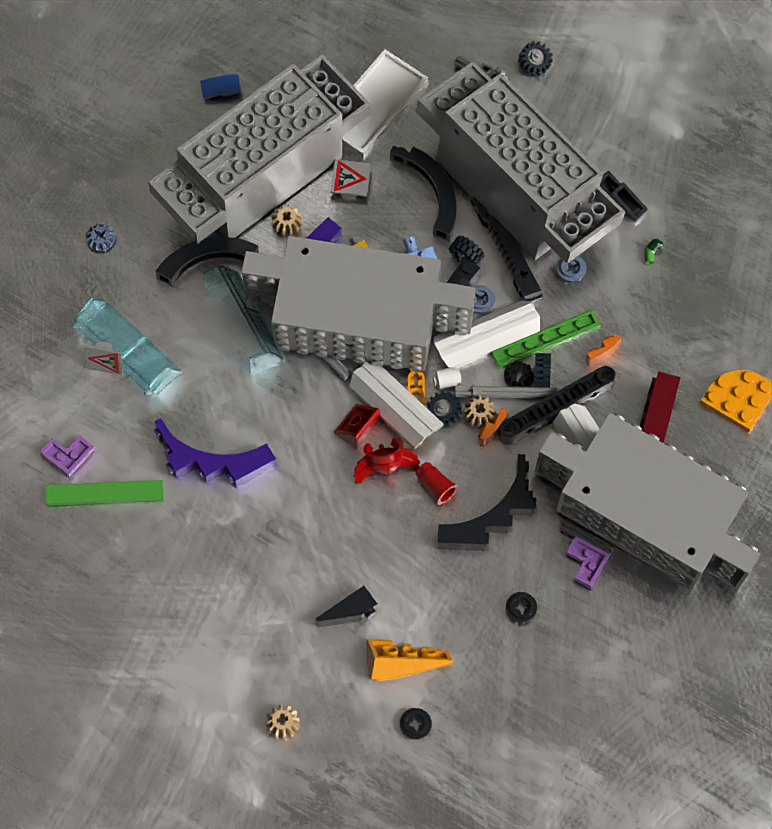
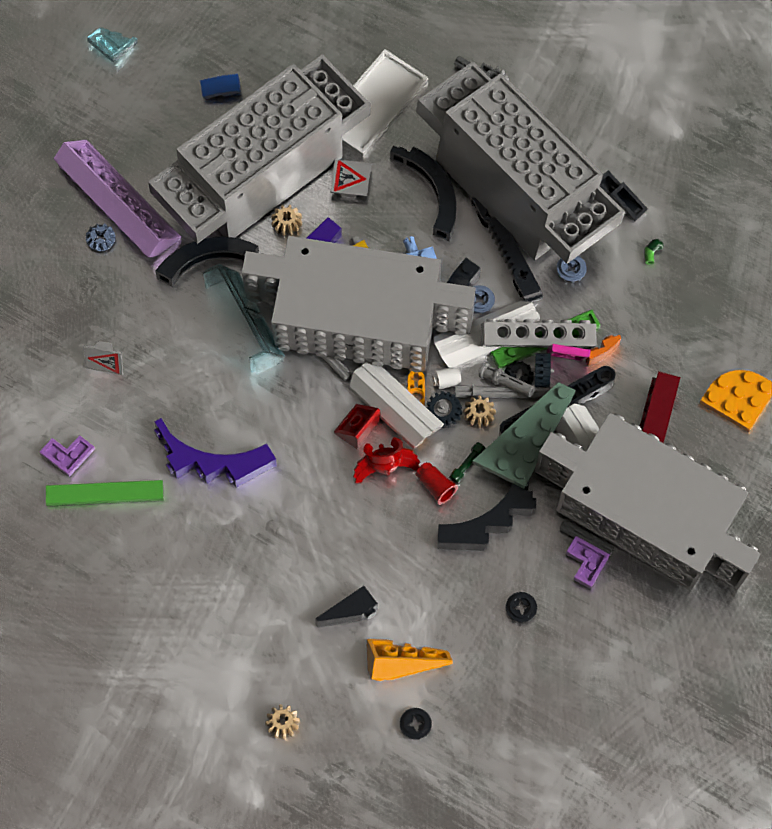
(111, 43): none -> clear light blue wing
(116, 197): none -> lavender slope
(140, 357): clear light blue piece -> none
(458, 474): none -> dark green bar
(464, 248): black wheel -> none
(490, 337): none -> light grey brick
(492, 429): orange slope -> none
(498, 377): none -> light grey pin
(517, 449): none -> sand green wing
(535, 59): black wheel -> none
(568, 352): none -> dark pink tile

